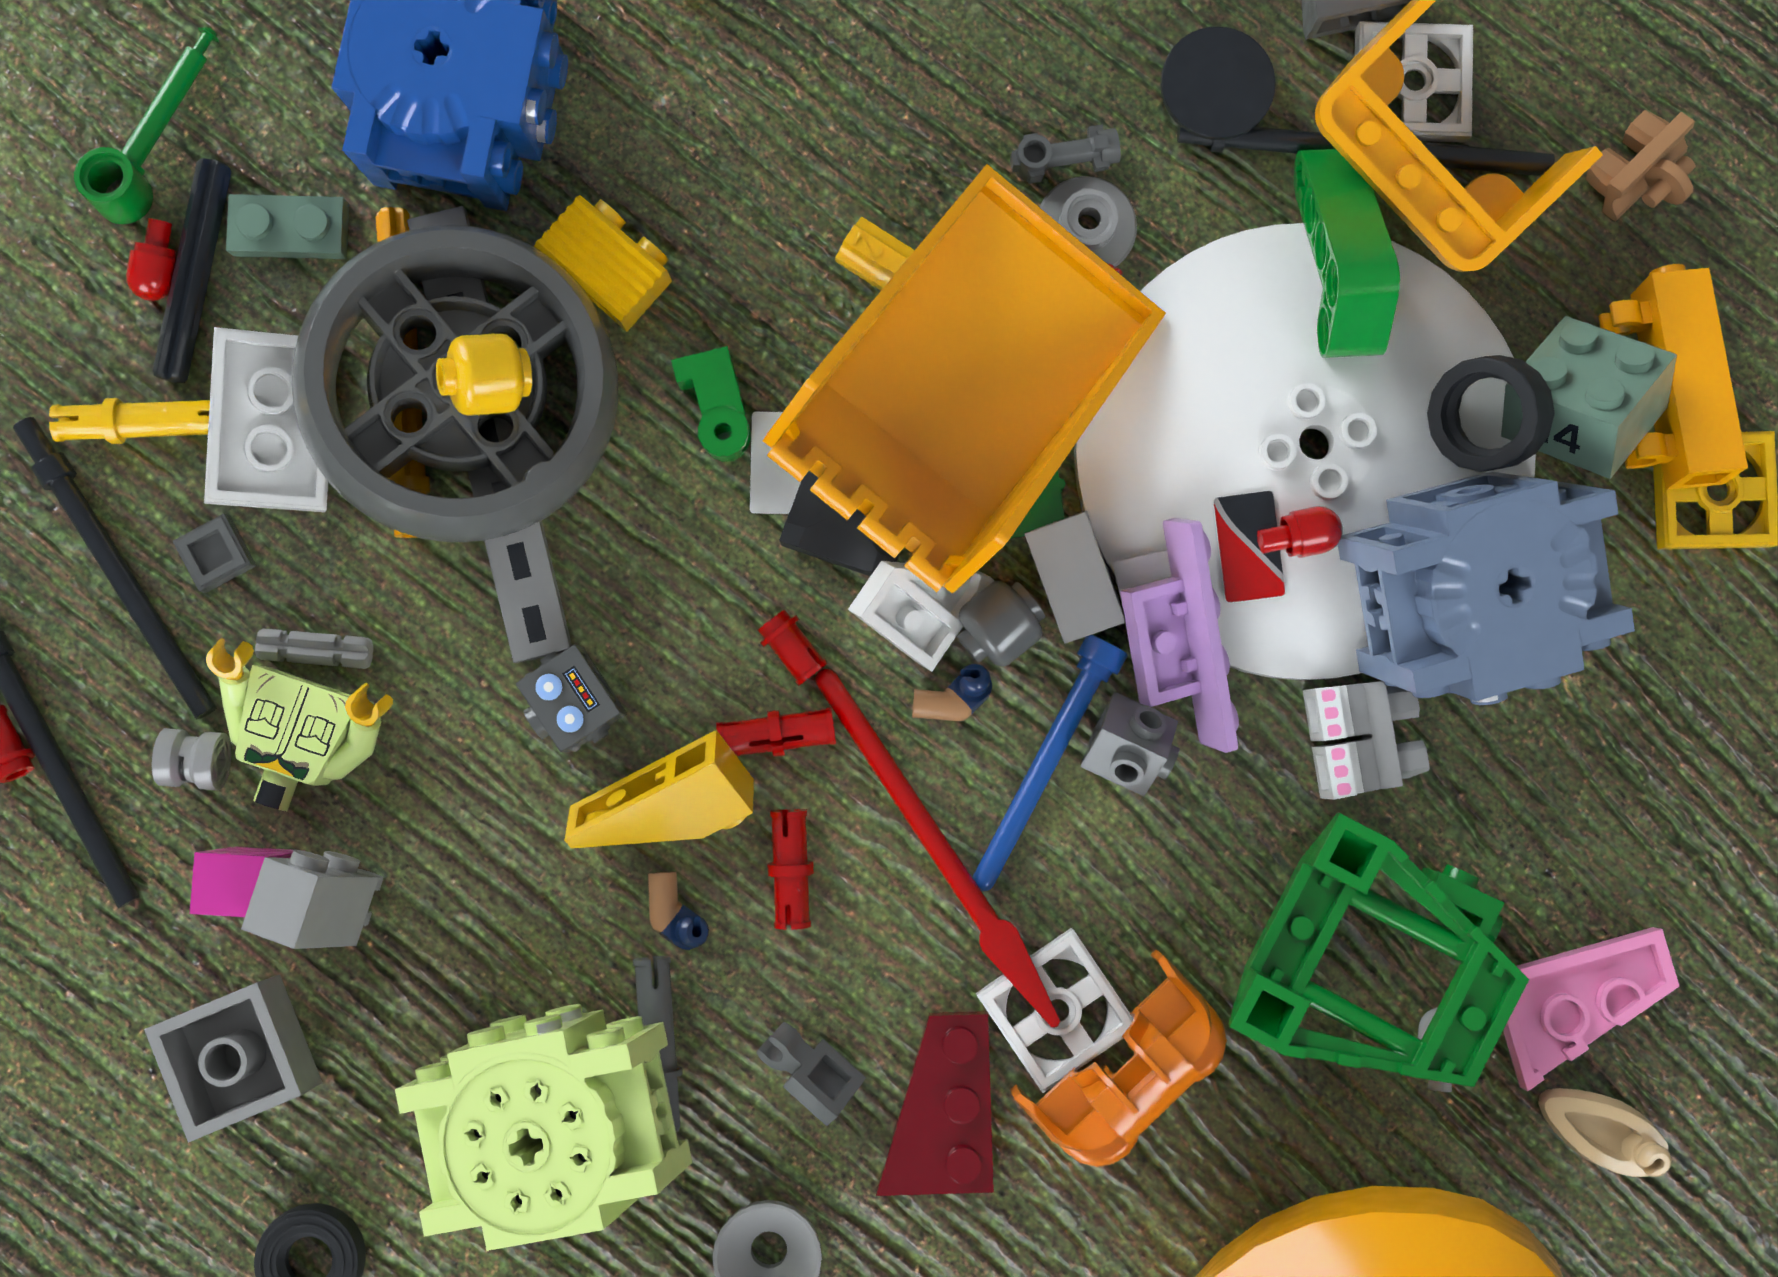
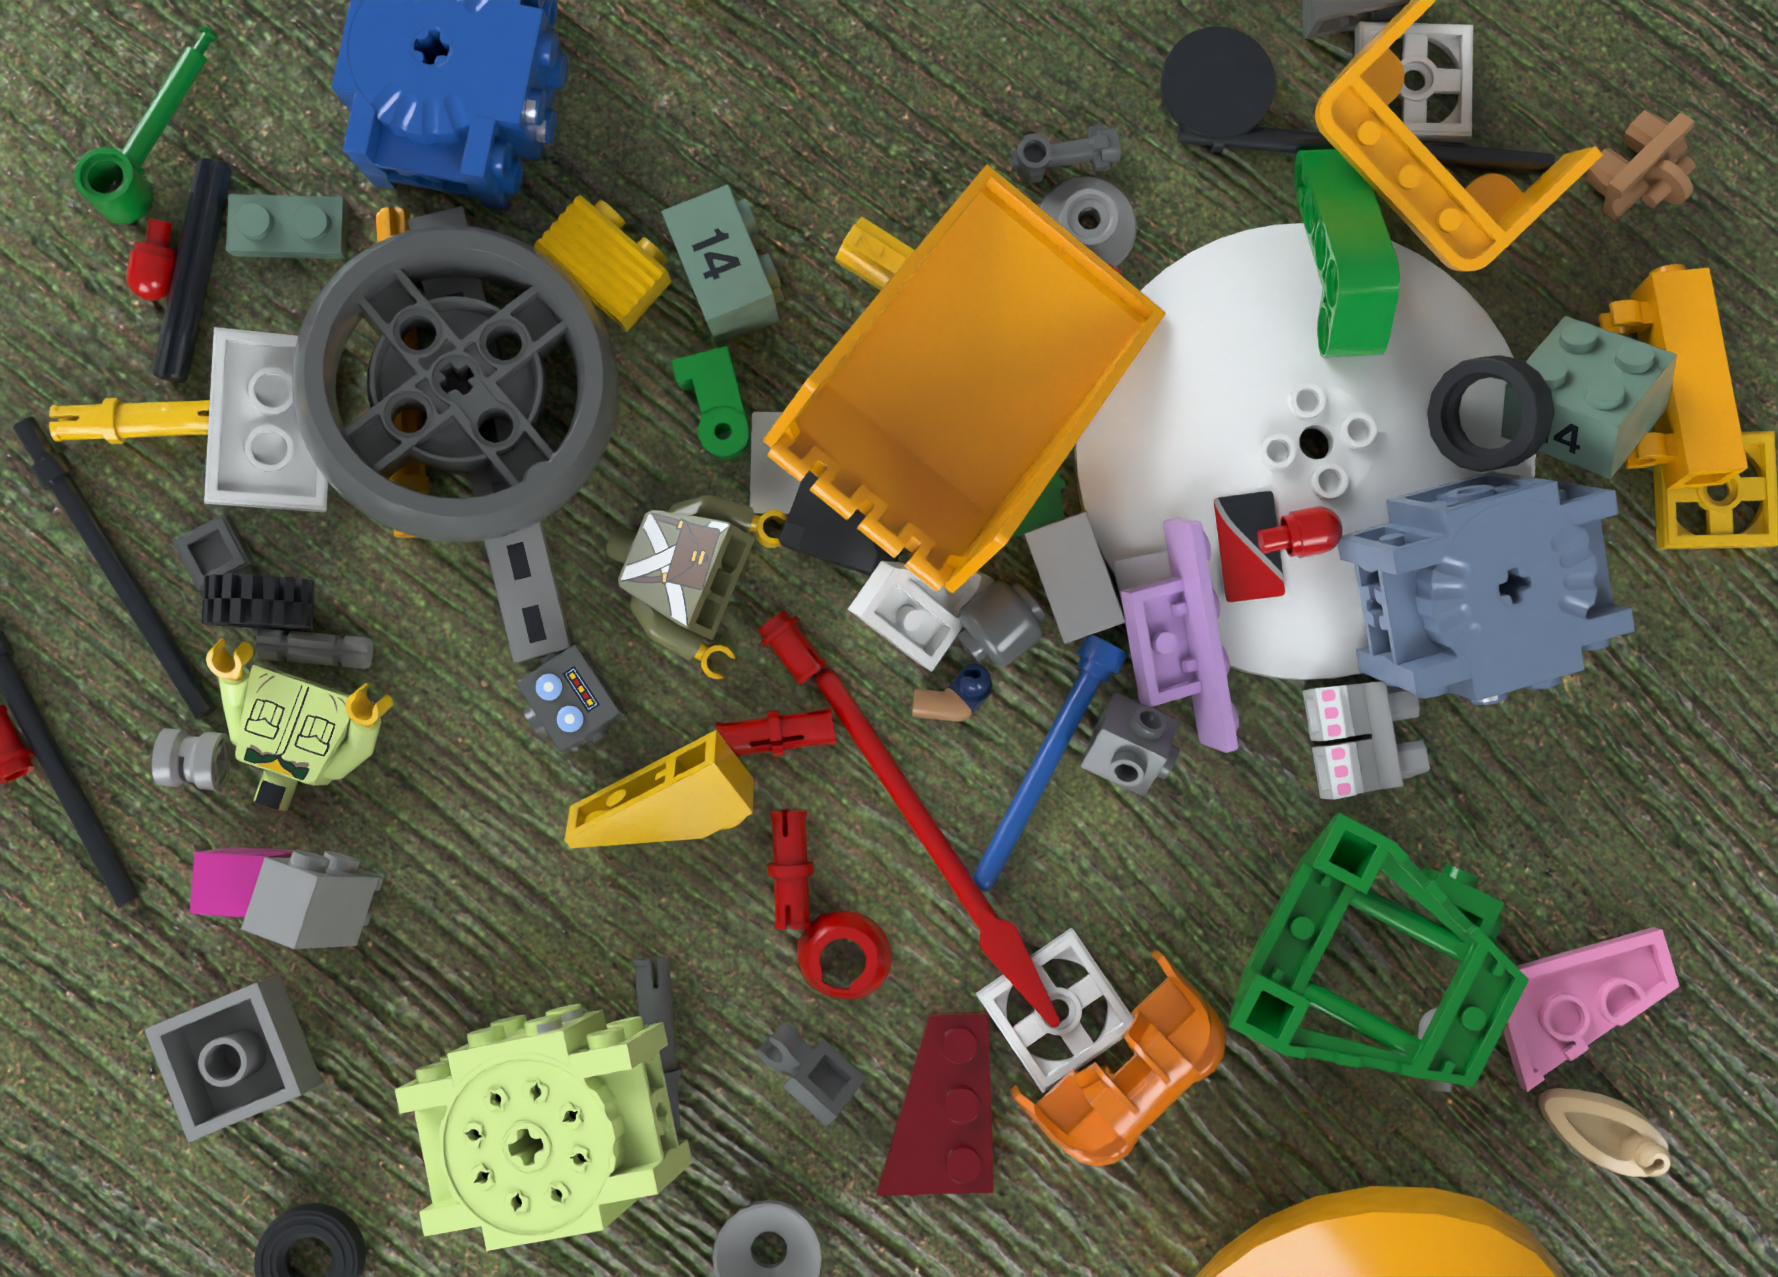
(258, 602): none -> black tyre
(484, 374): yellow head -> none
(671, 917): arm -> none
(686, 569): none -> olive torso
(720, 258): none -> sand green brick
(851, 926): none -> red piece

